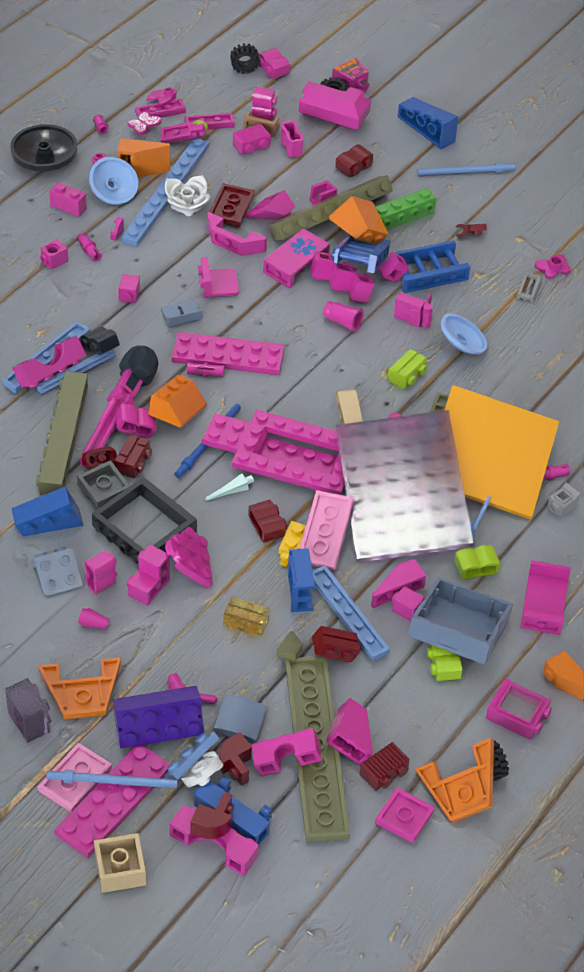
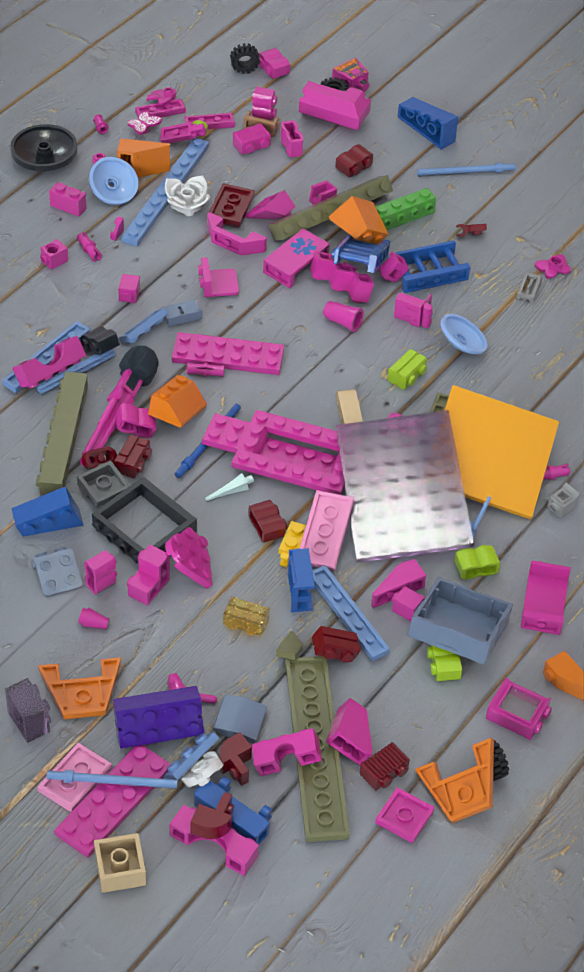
(144, 326): none -> medium blue plate

